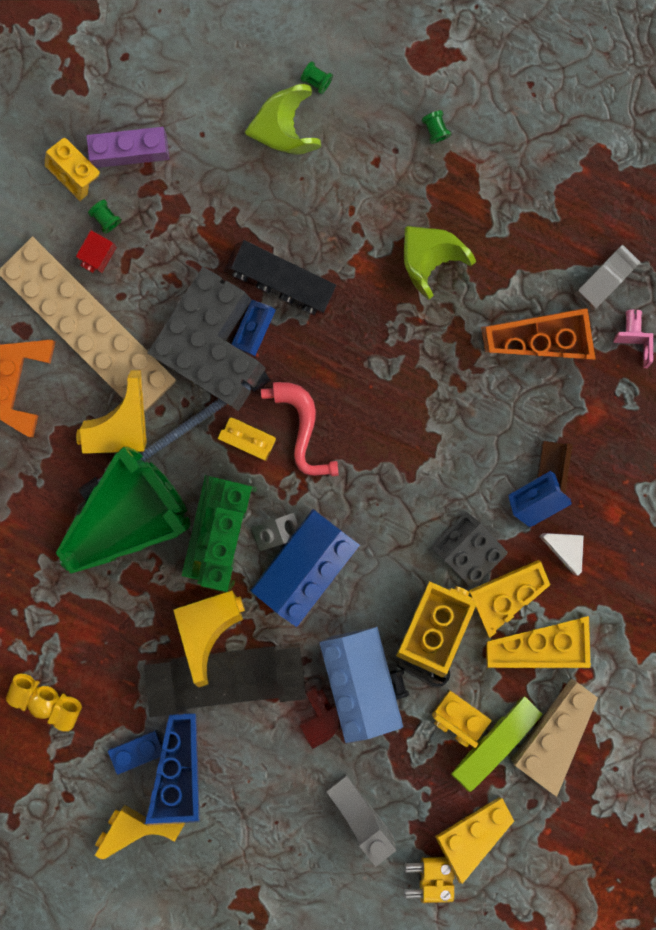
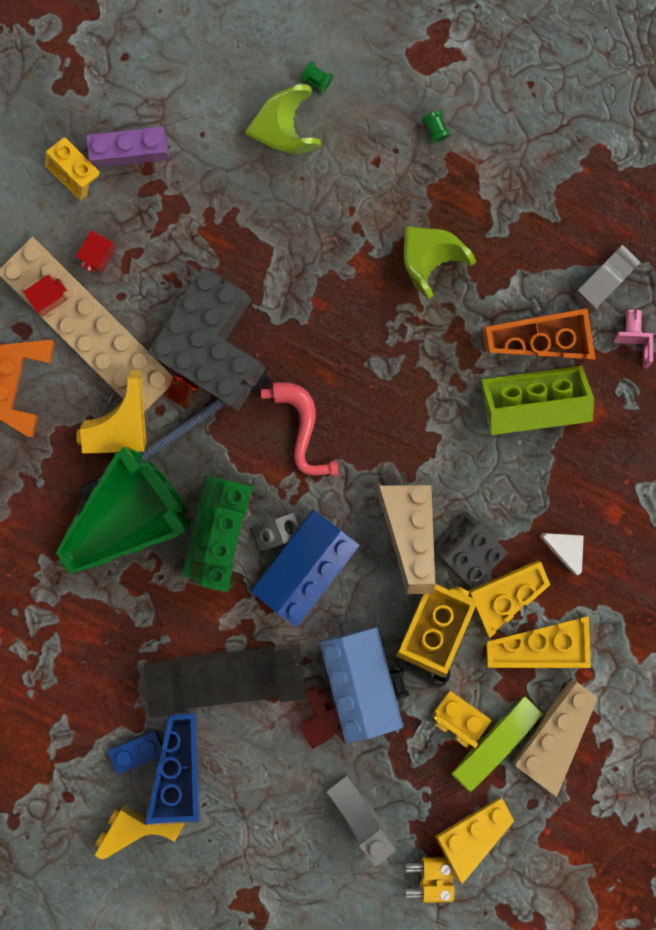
(43, 702): yellow piece -> none
(46, 294): none -> red brick
(104, 216): green bush -> none
(182, 391): none -> clear red plate
(202, 625): yellow arch -> none
(247, 438): yellow bracket -> none
(253, 327): blue plate -> none
(279, 277): black wedge -> none
(411, 531): none -> tan wedge
(537, 400): none -> lime slope
(538, 500): blue panel -> none
(555, 458): reddish brown panel -> none

